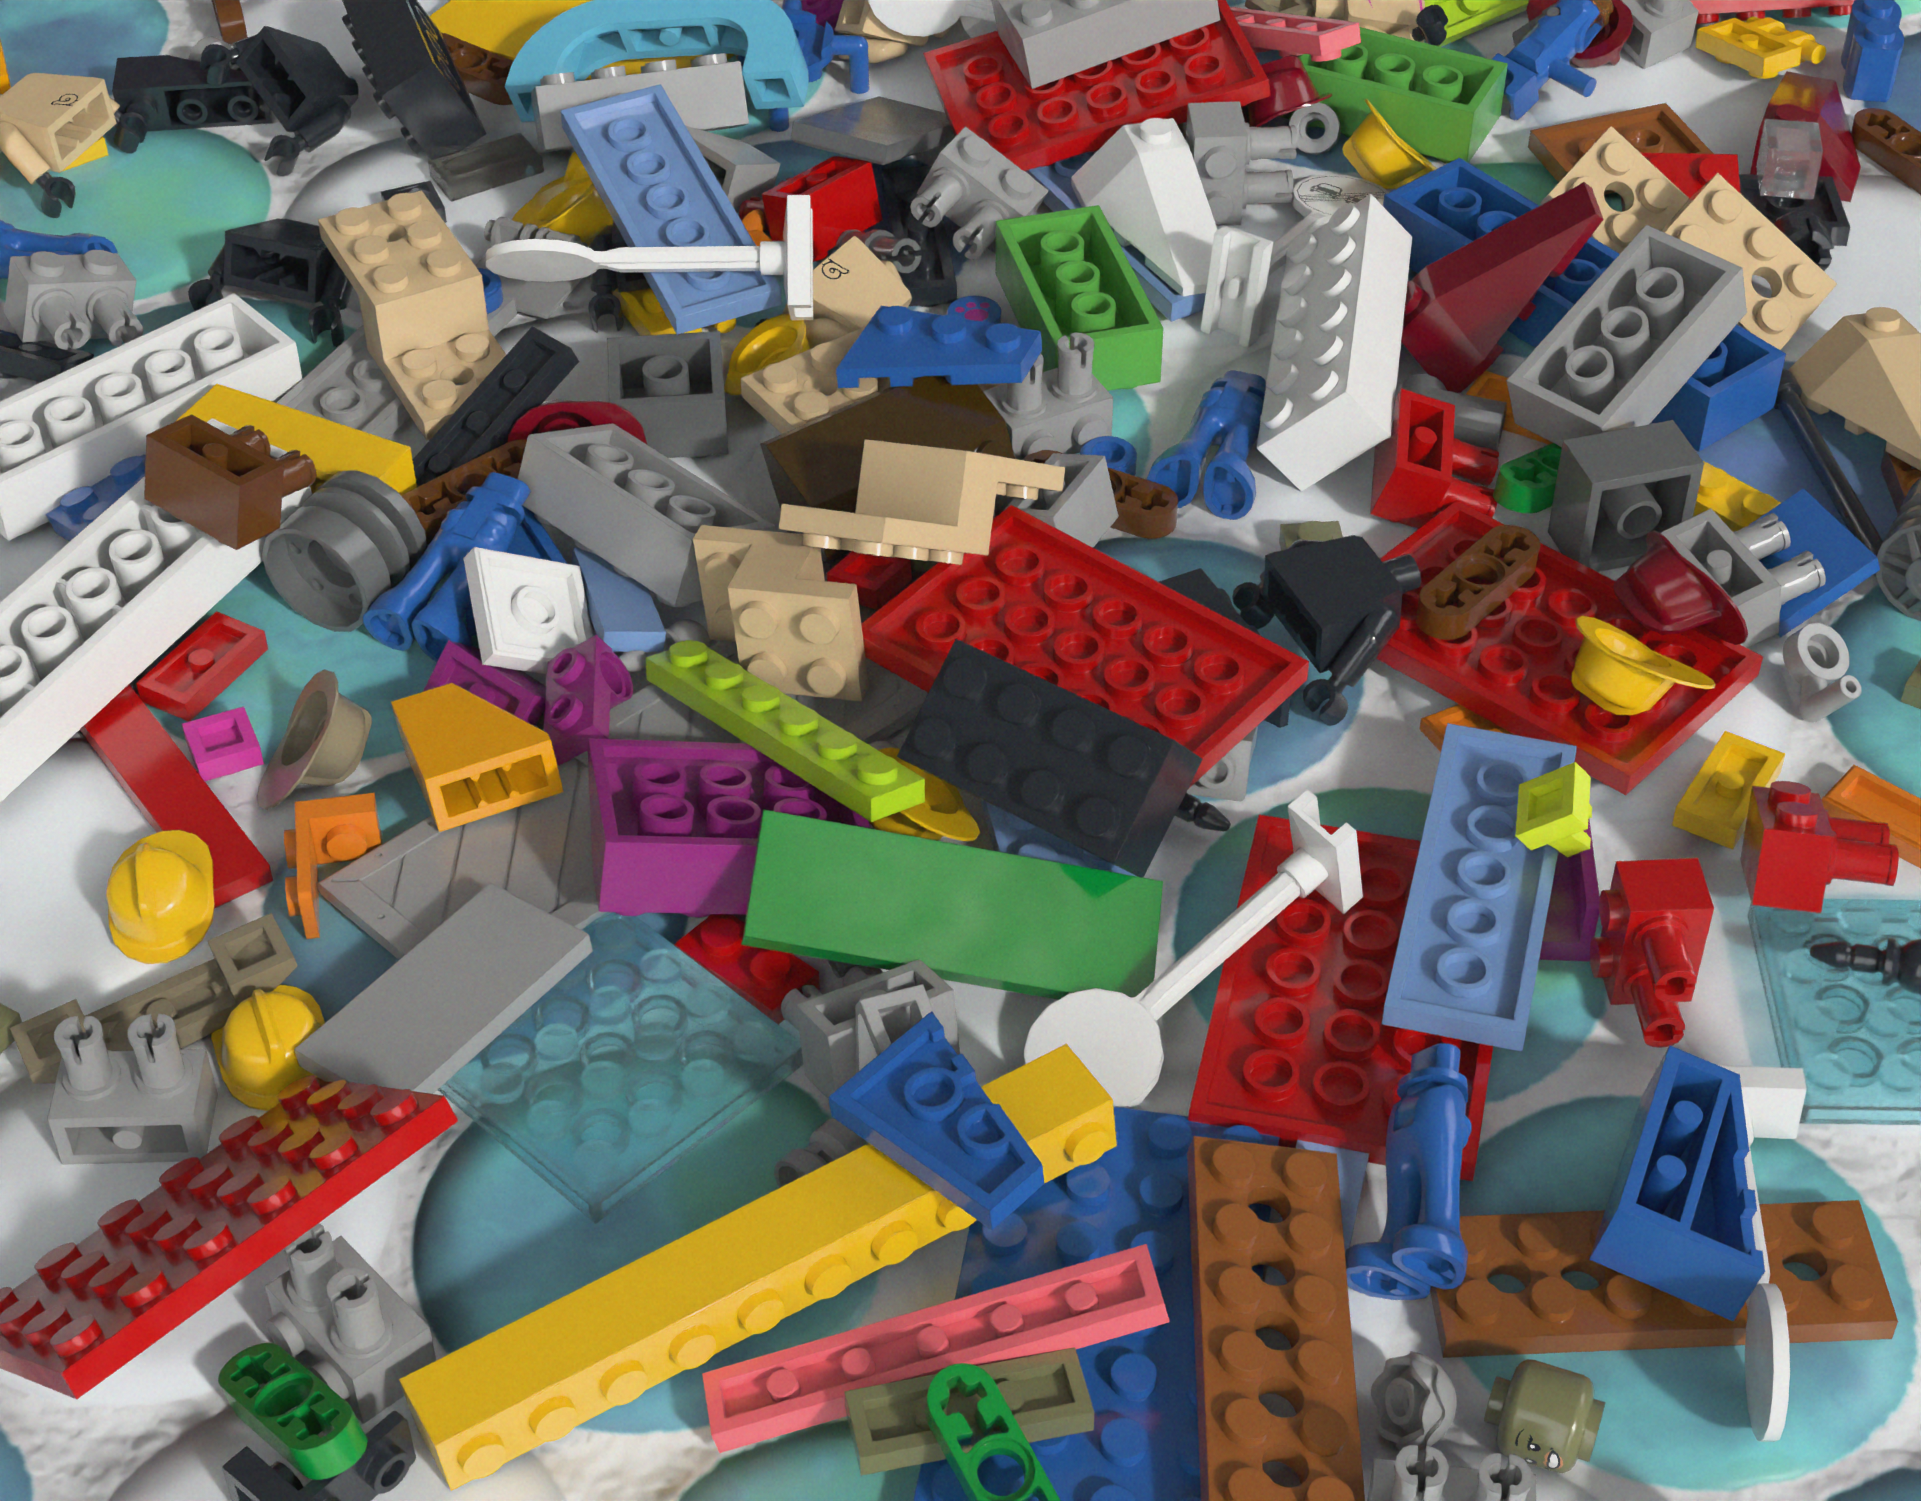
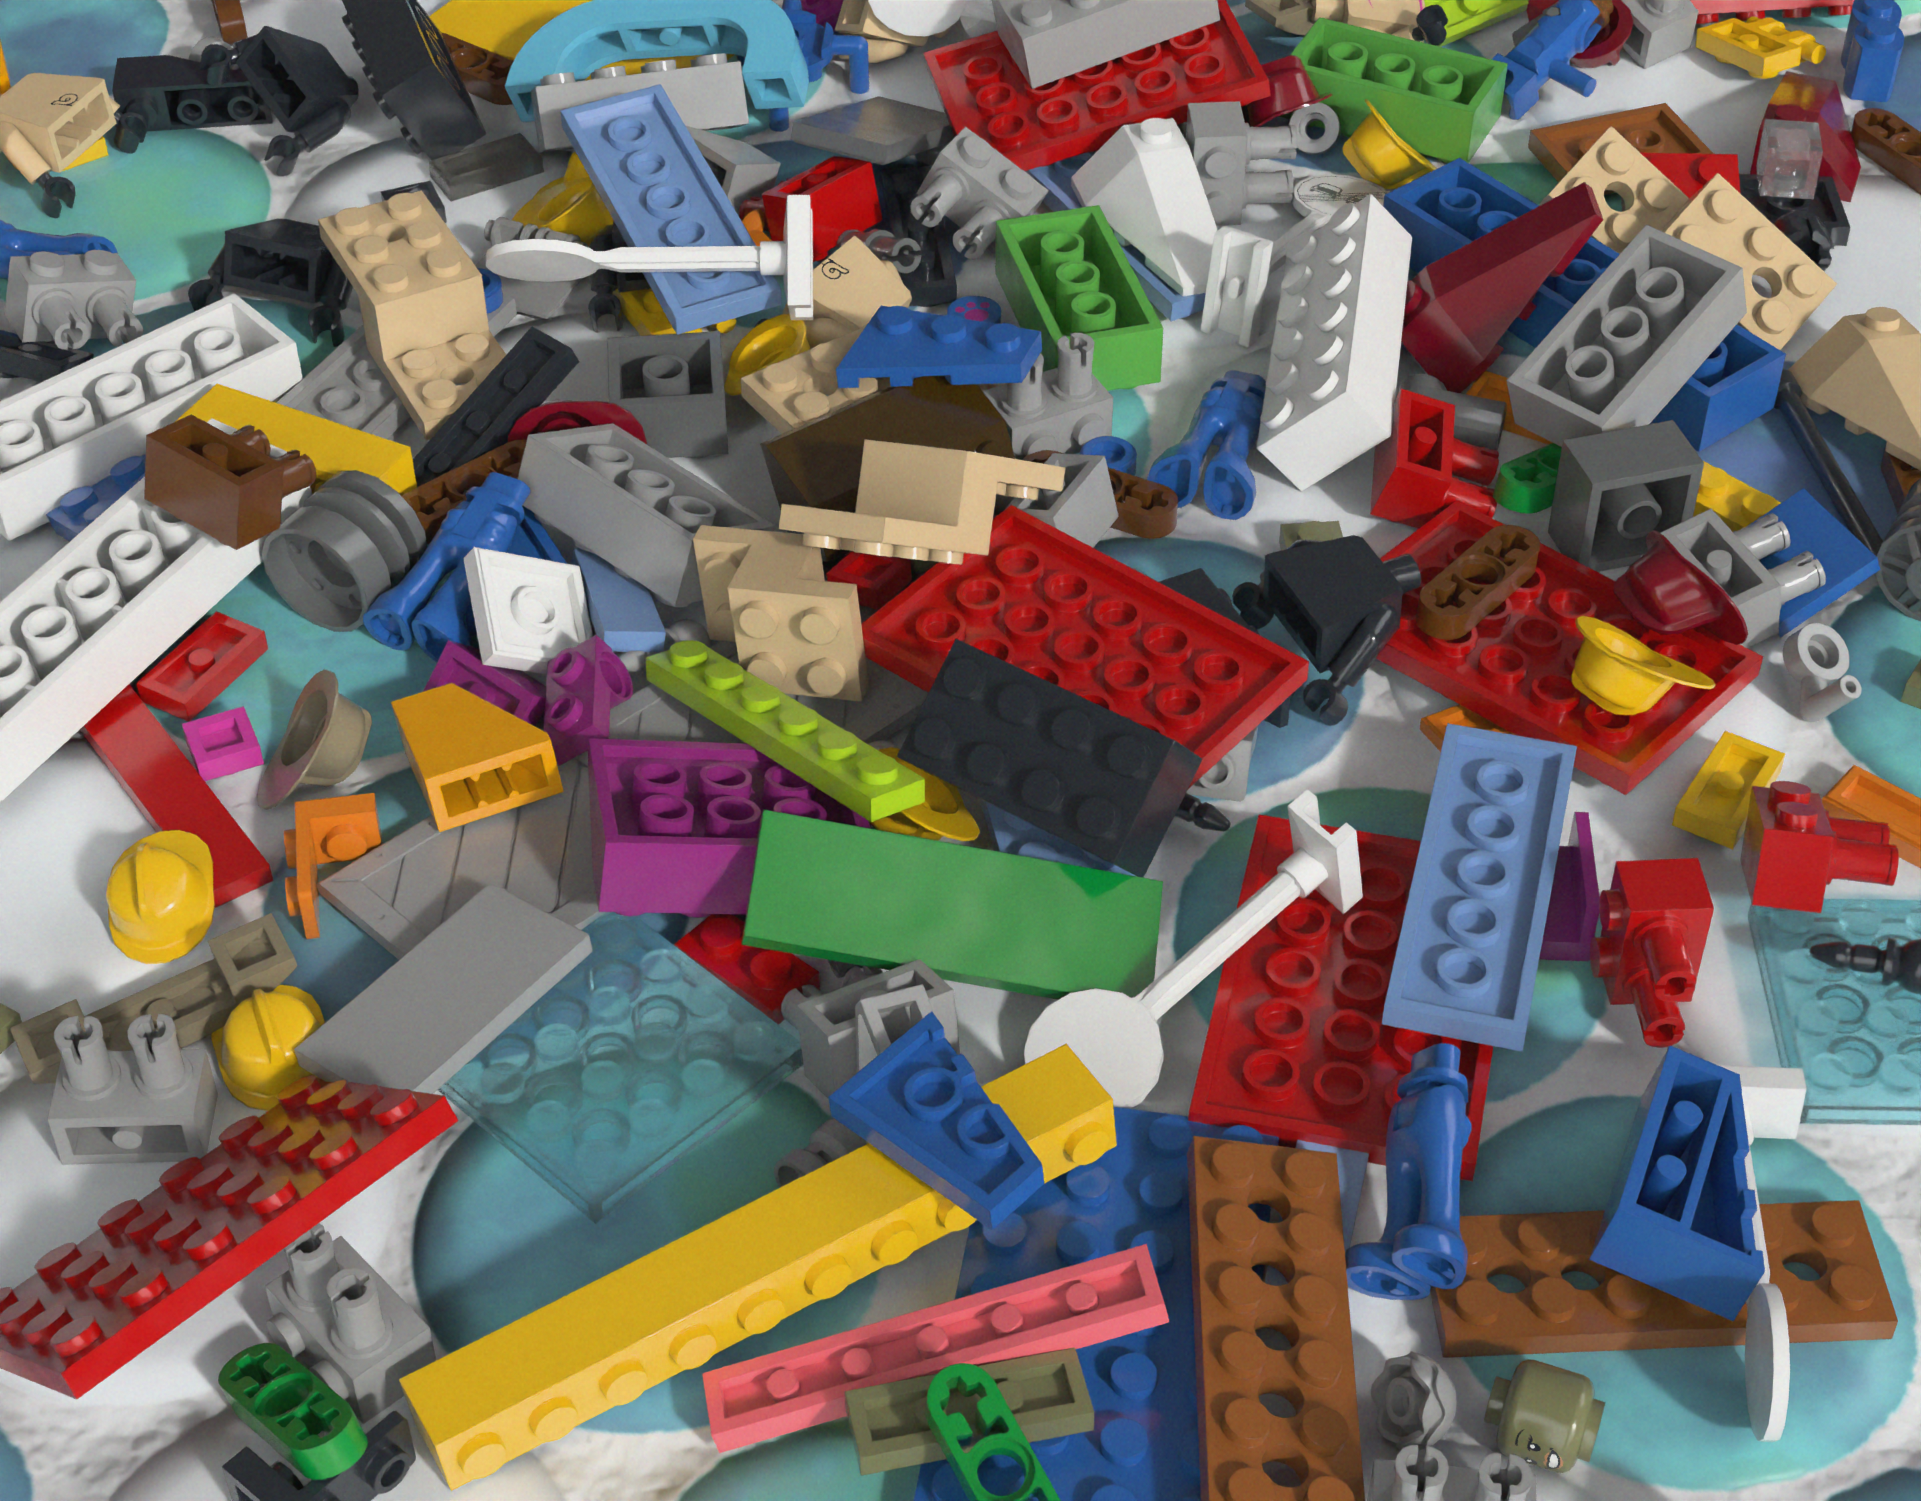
(1296, 33): coral plate -> none
(1555, 810): neon yellow tile -> none

